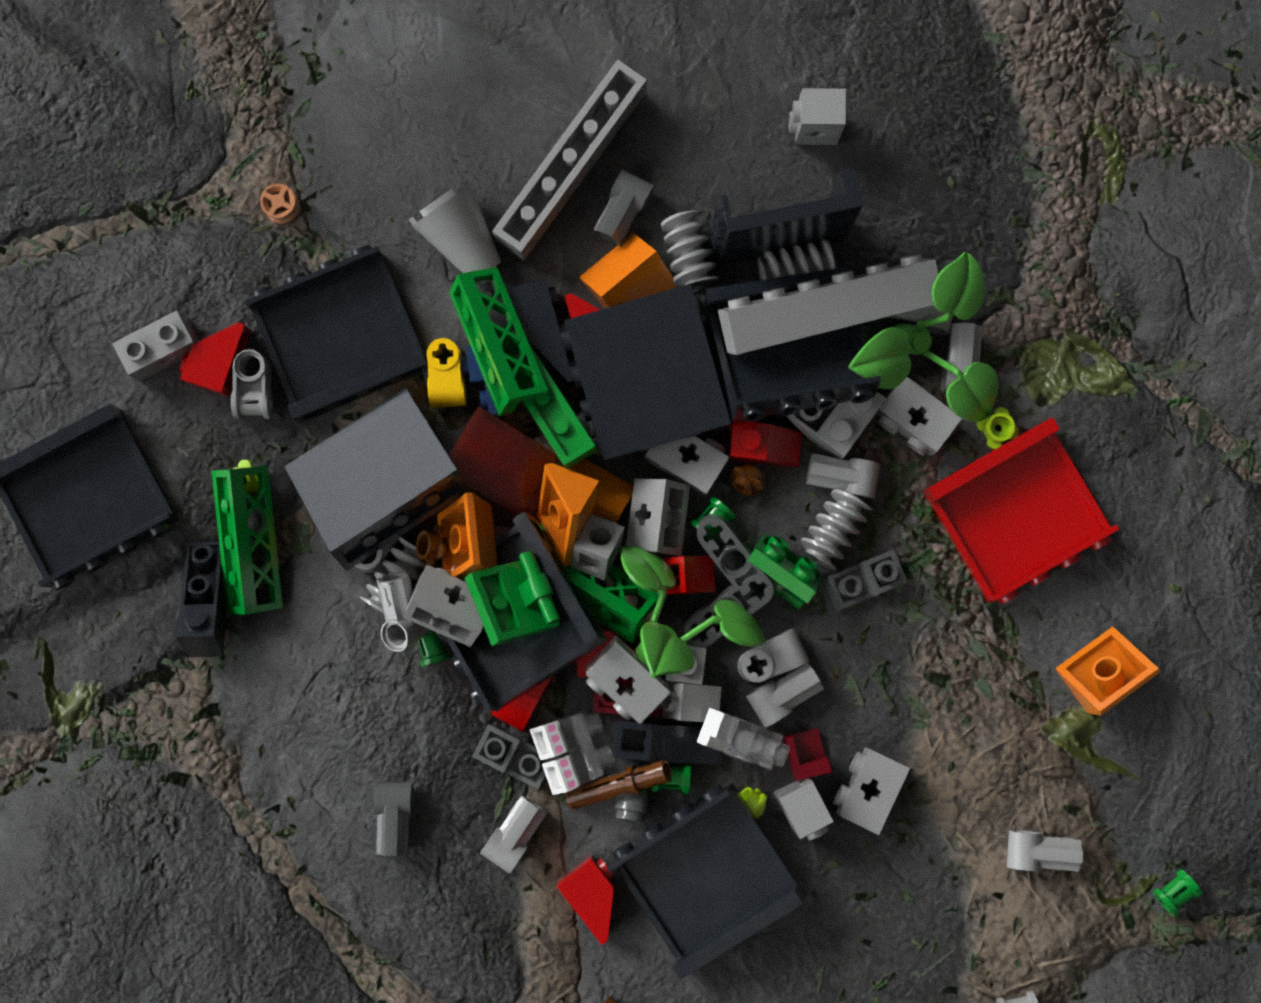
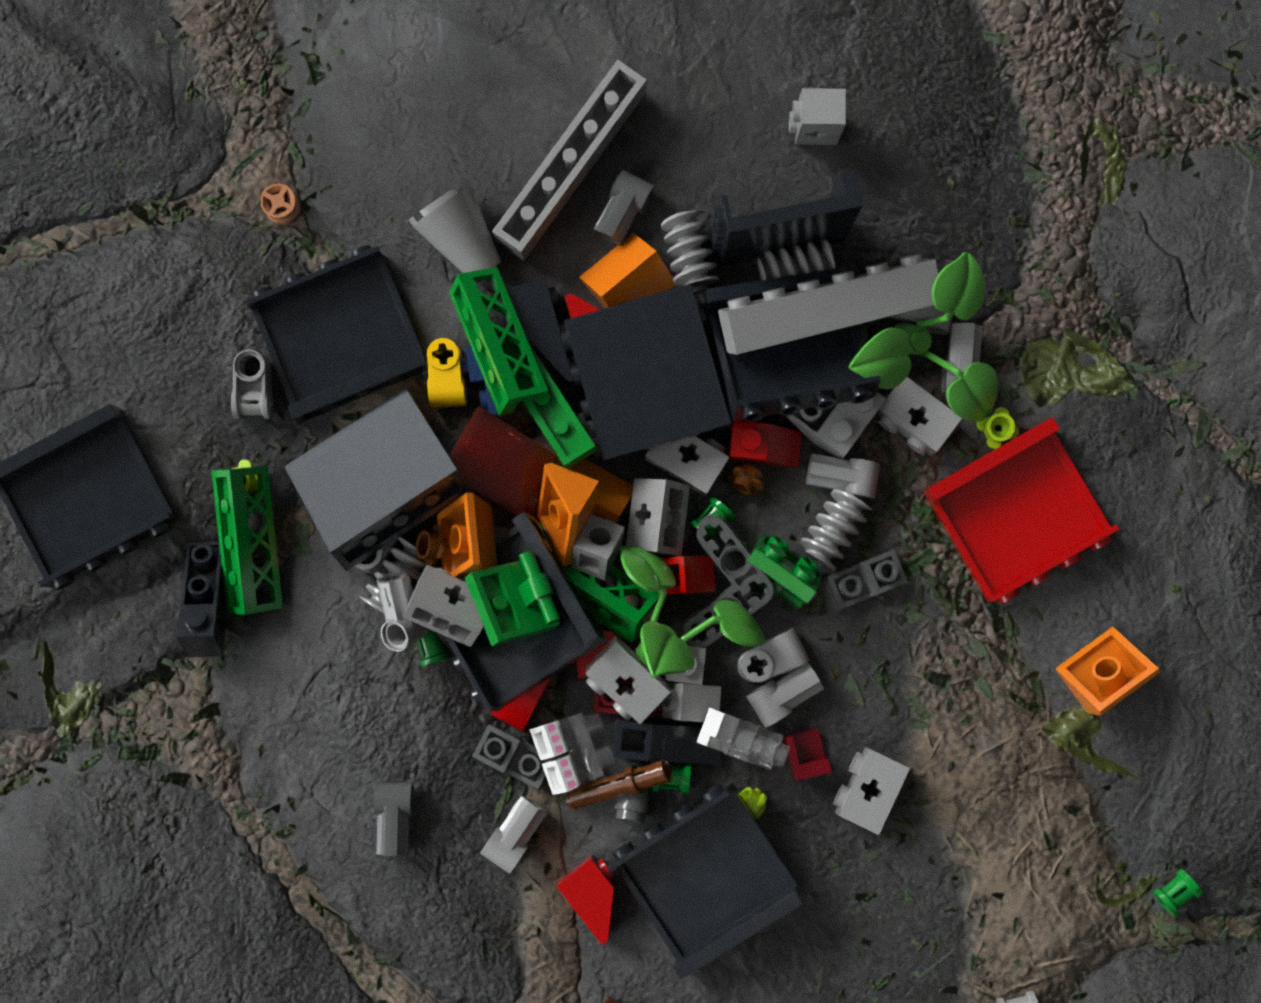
(156, 346): light grey brick -> none
(211, 359): red slope -> none
(804, 809): light grey brick -> none
(1033, 851): light grey piece -> none

